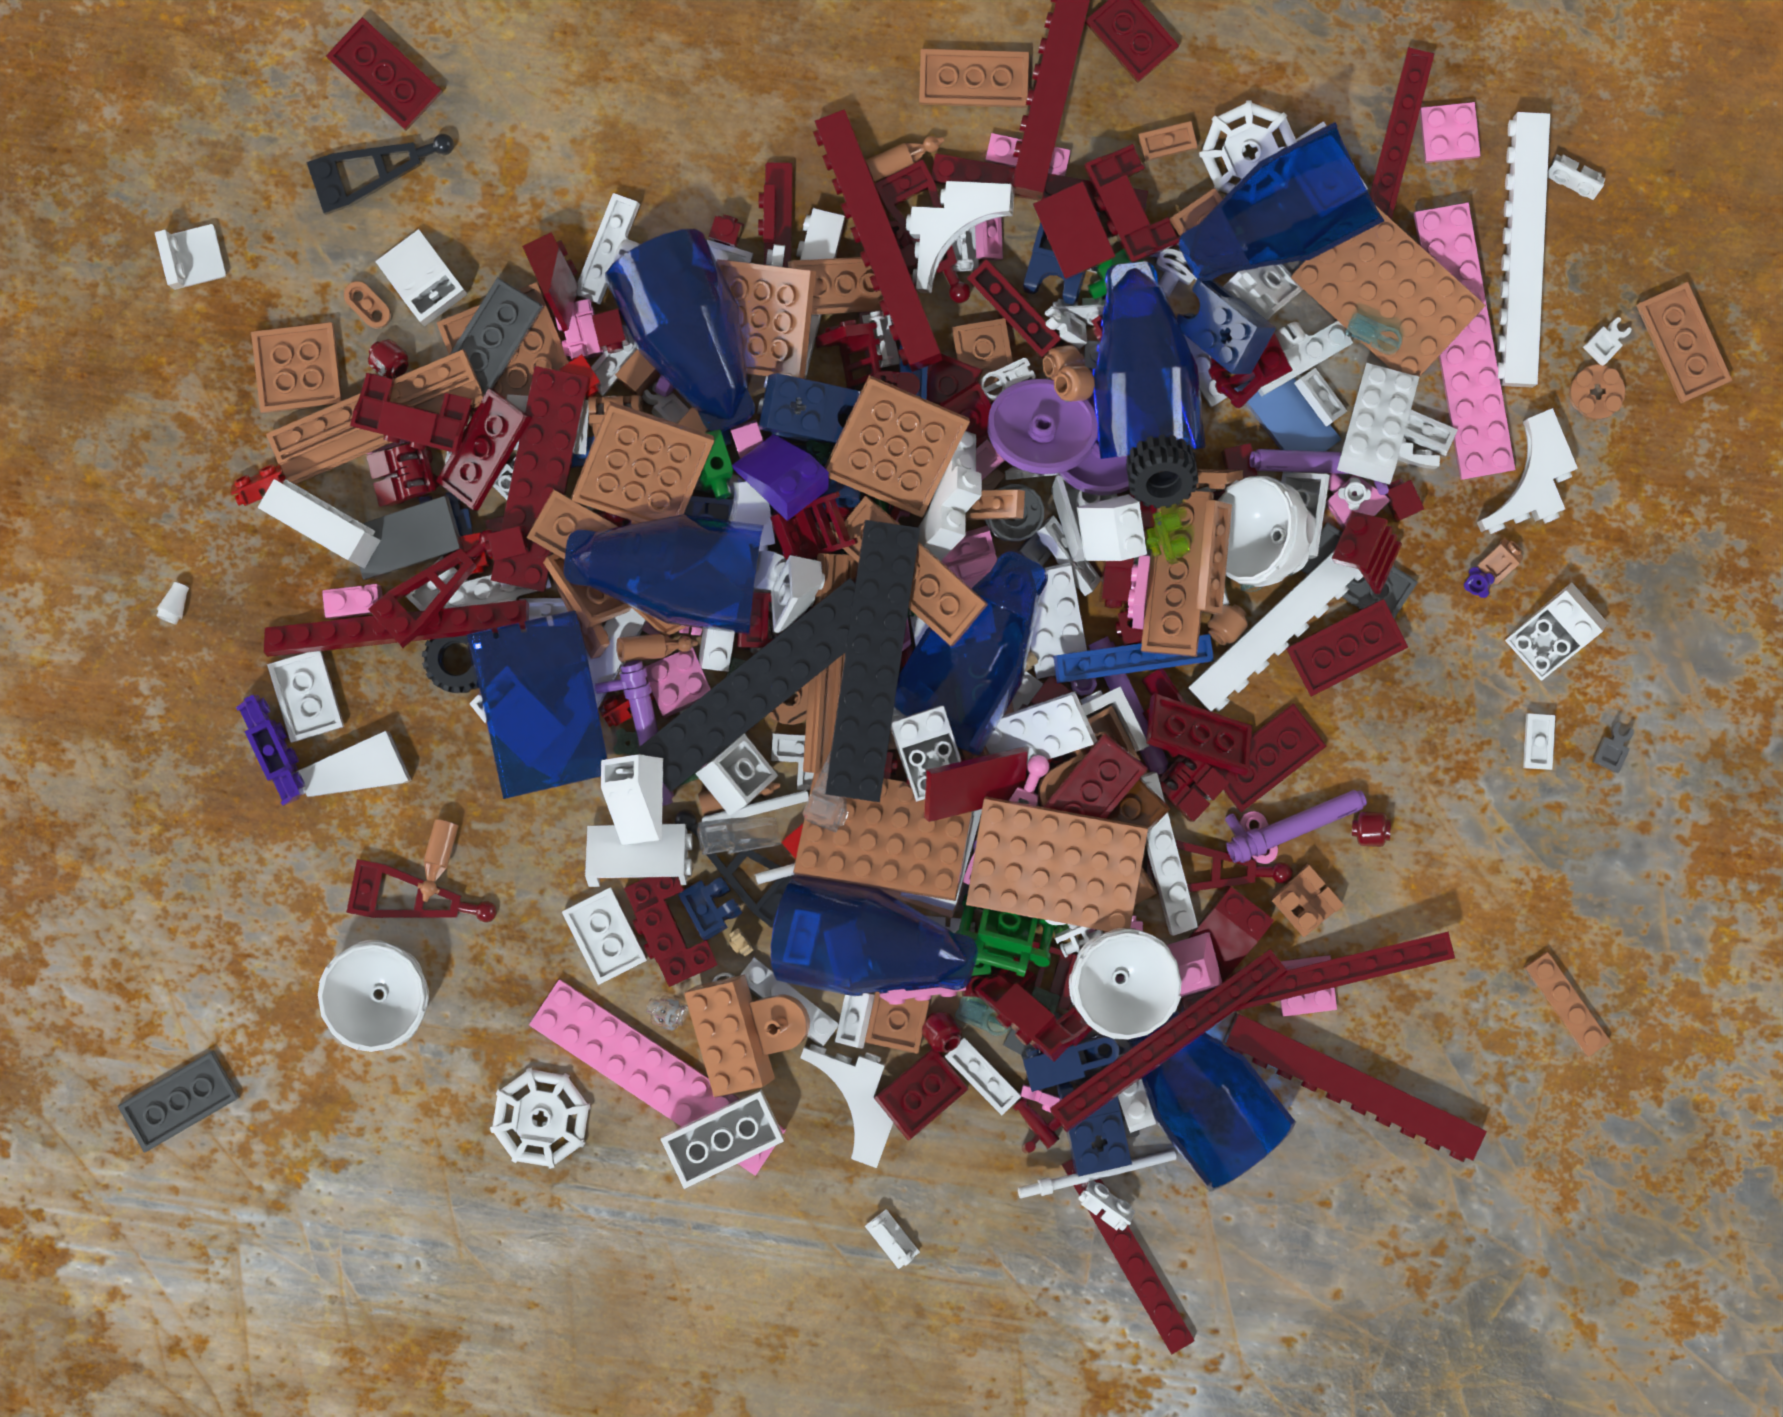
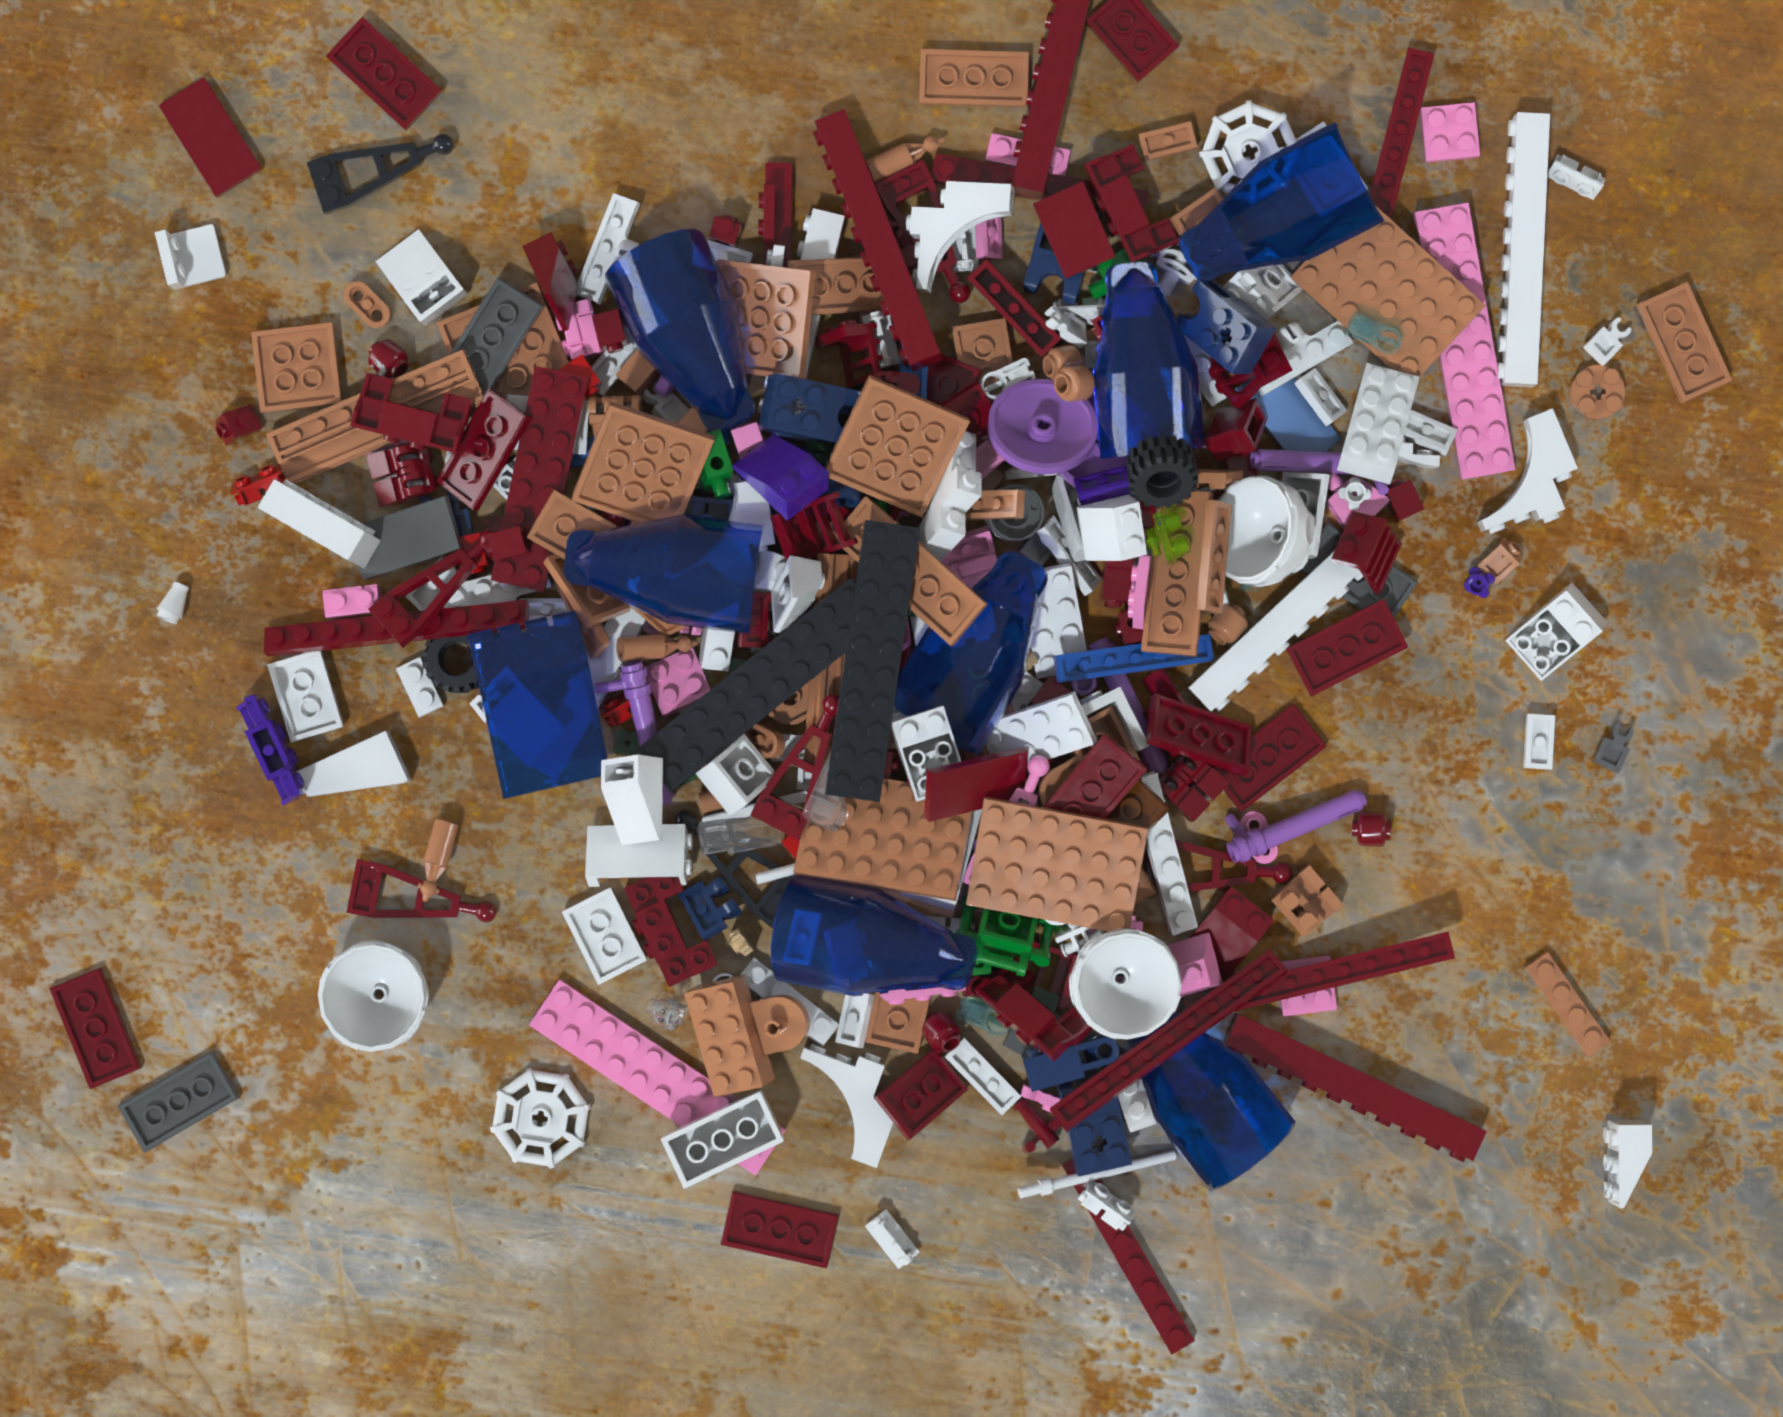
(95, 1028): none -> dark red tile
(210, 137): none -> dark red tile
(237, 424): none -> dark red bracket
(419, 688): none -> white plate
(766, 740): none -> nougat plate
(779, 812): none -> dark red plate
(779, 1229): none -> dark red tile
(1102, 485): none -> dark purple slope
(1236, 430): none -> dark red hips
(1626, 1158): none -> white slope

